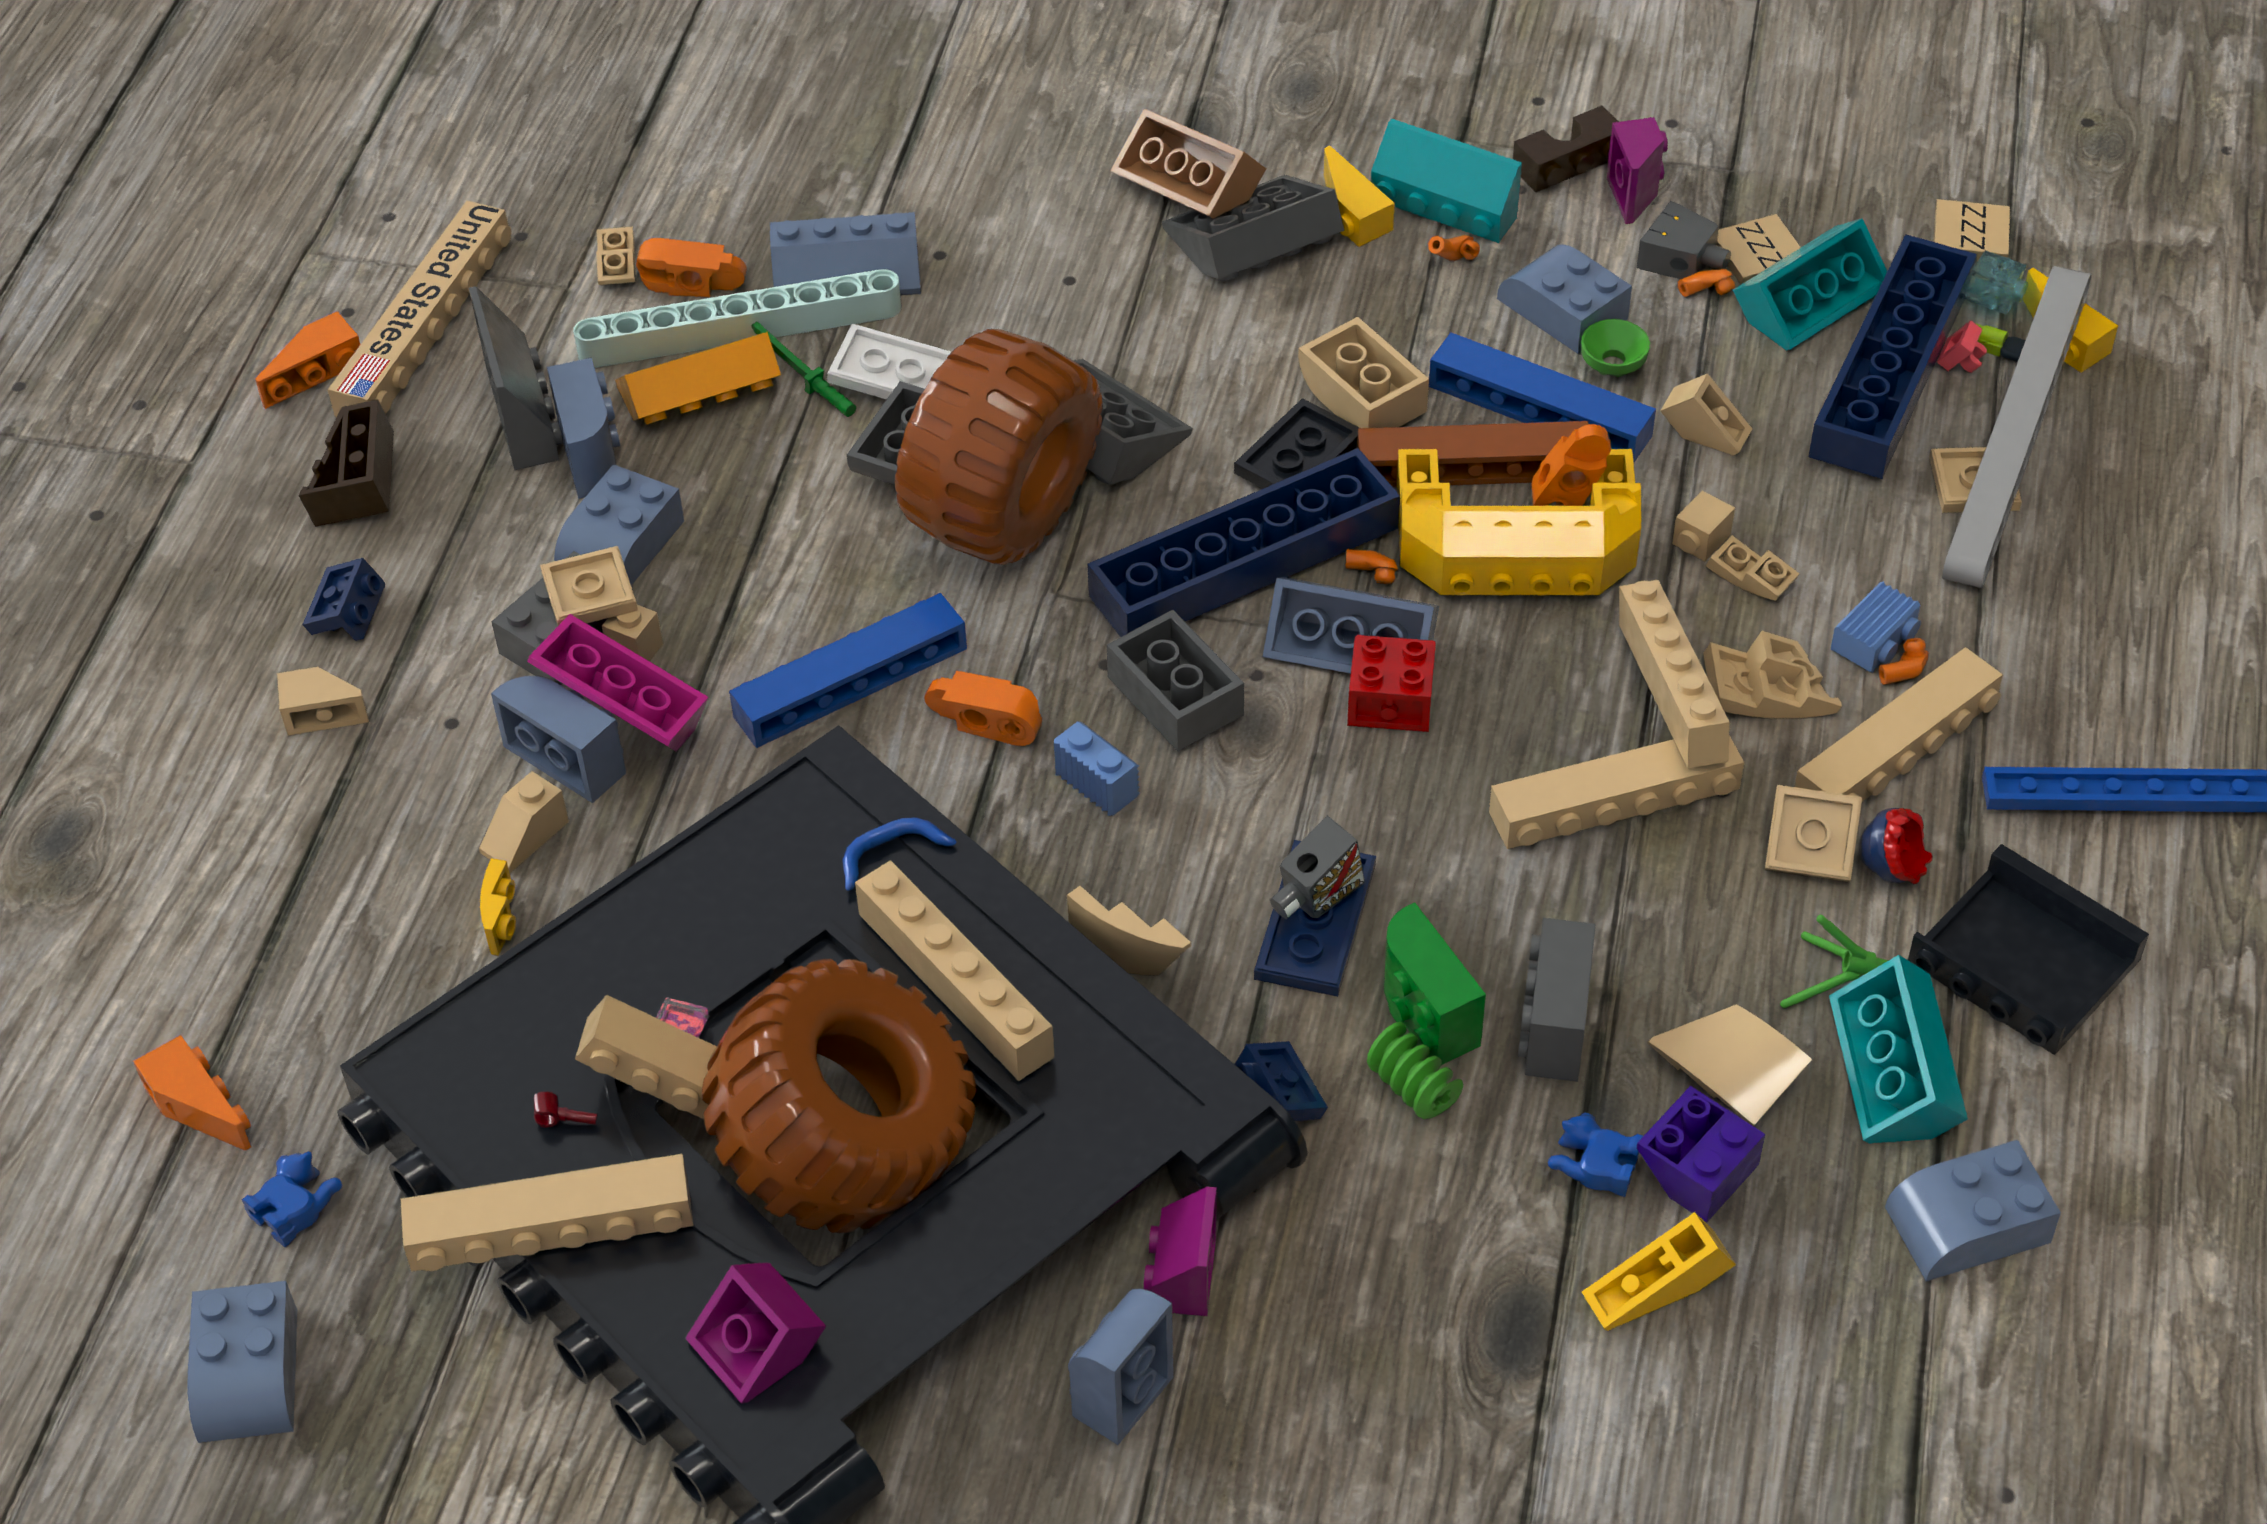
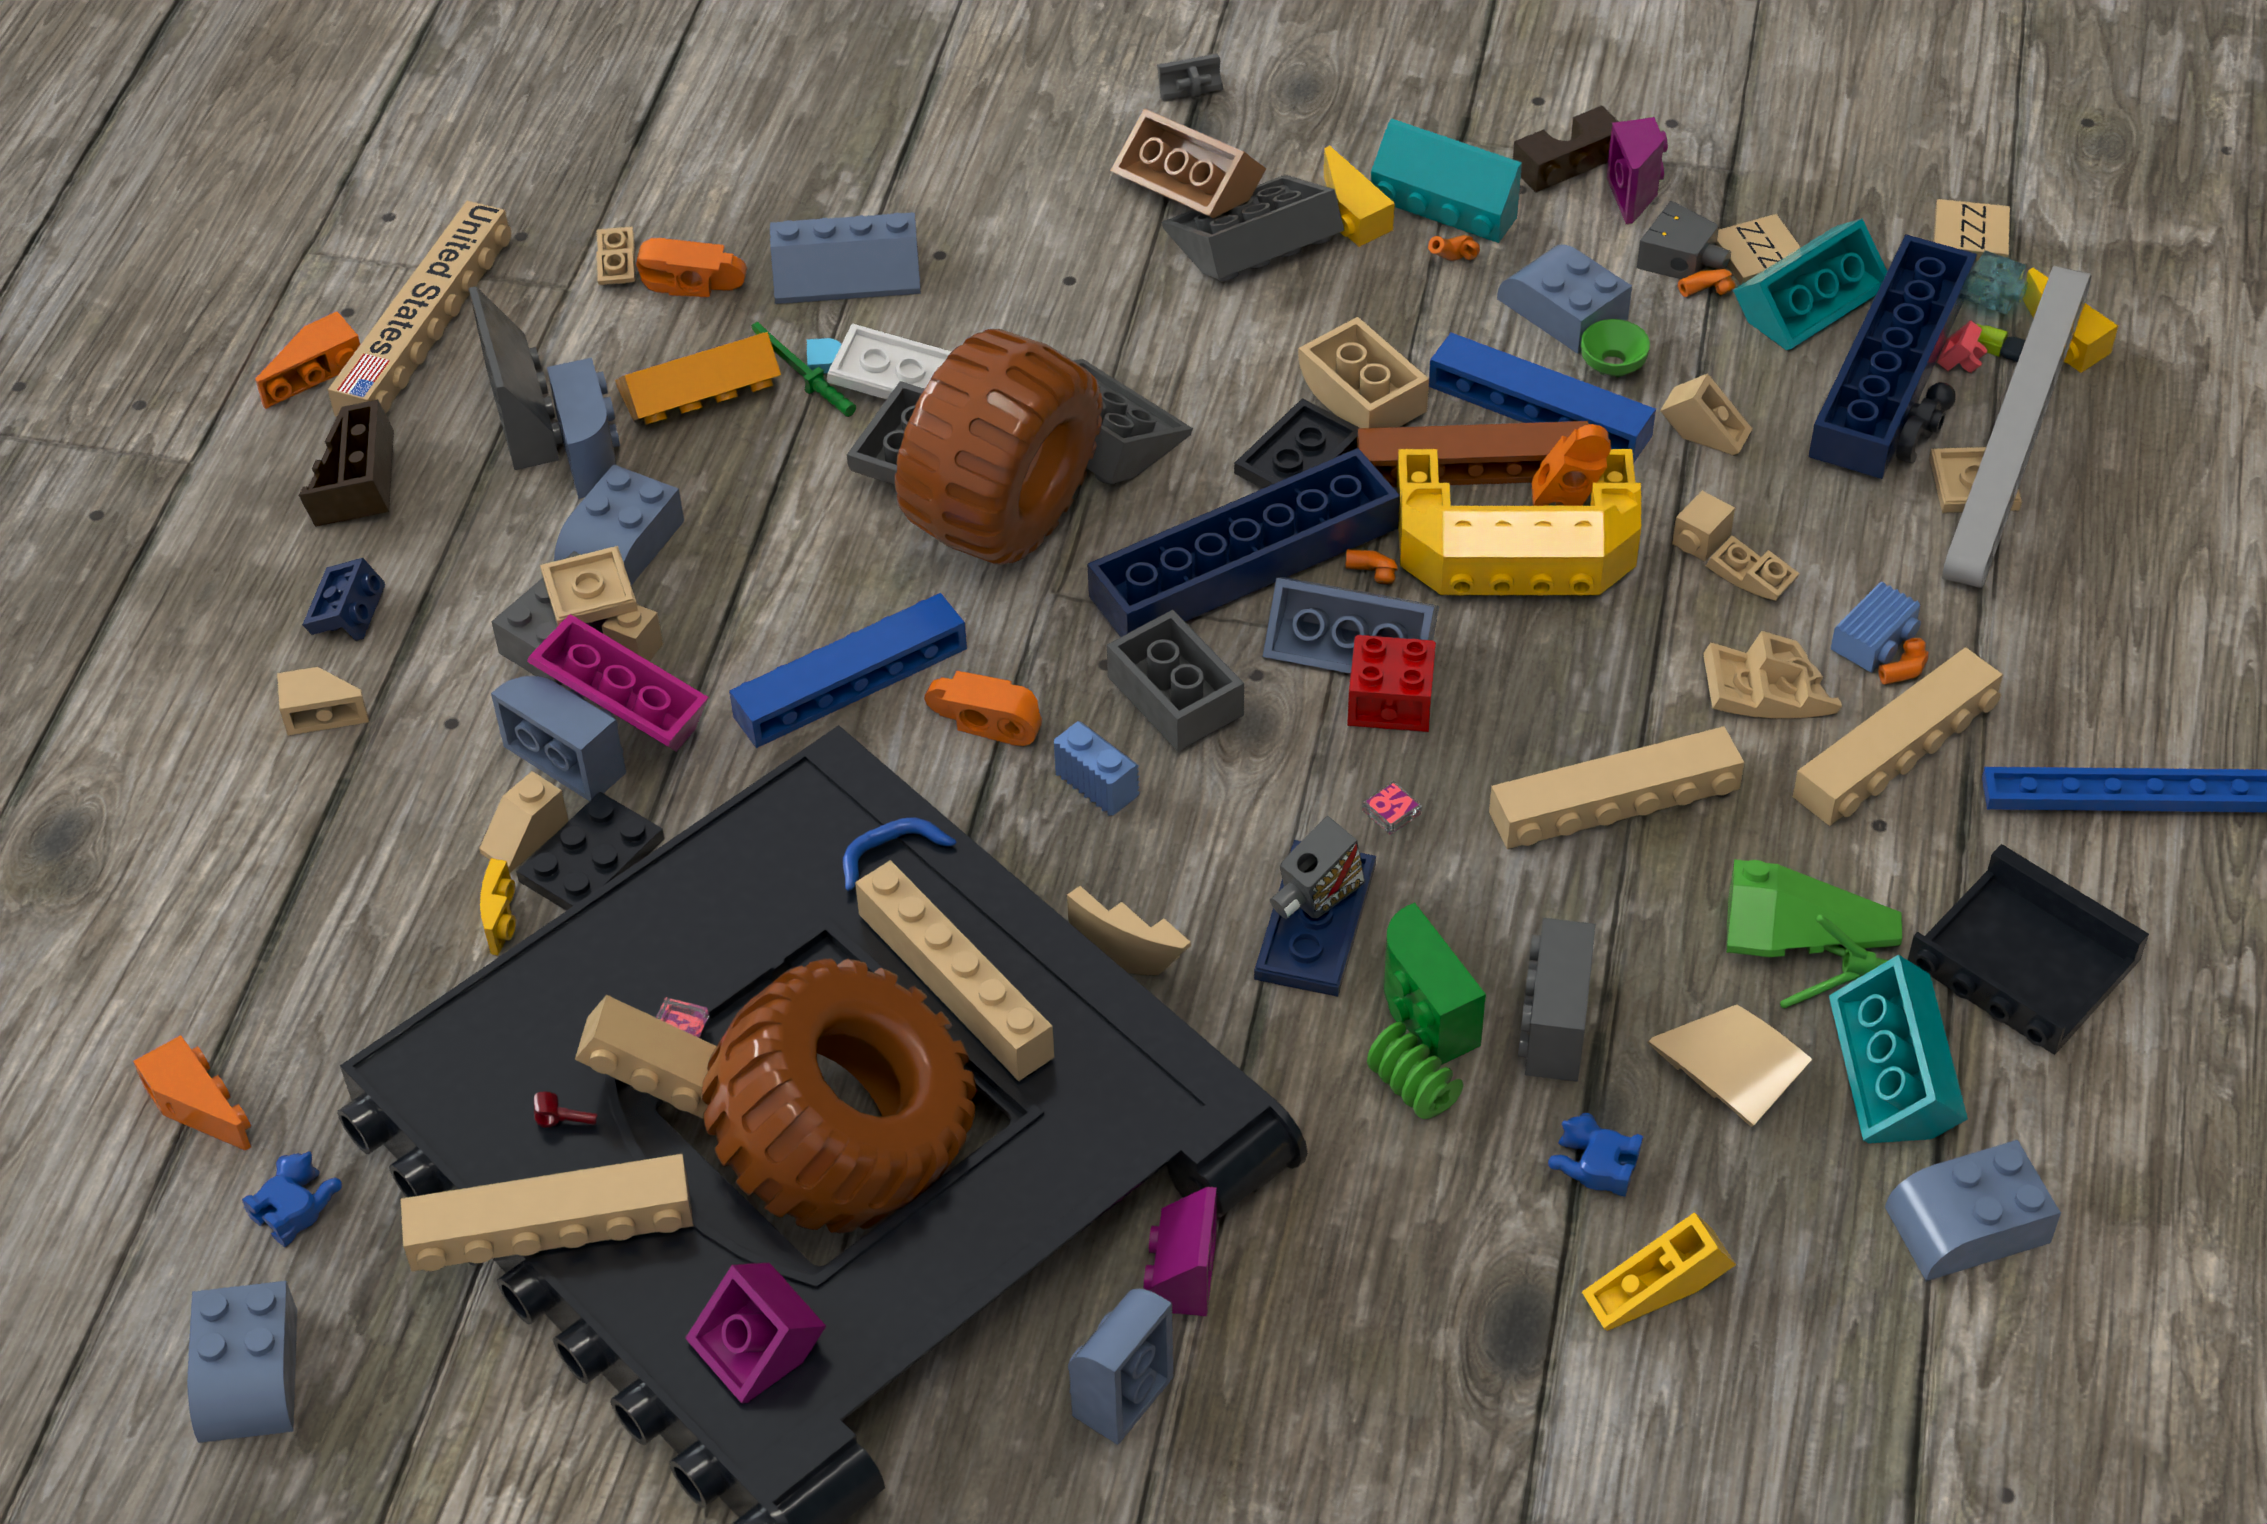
(589, 851): none -> black plate
(729, 318): light aqua beam -> none
(822, 353): none -> medium azure tile
(1189, 77): none -> dark grey hips
(1283, 1077): dark blue bracket -> none
(1391, 807): none -> tile
(1674, 674): tan brick -> none
(1701, 1152): dark purple slope -> none
(1778, 911): none -> bright green wedge
(1813, 833): tan tile -> none
(1895, 846): red hair -> none
(1925, 419): none -> black piece

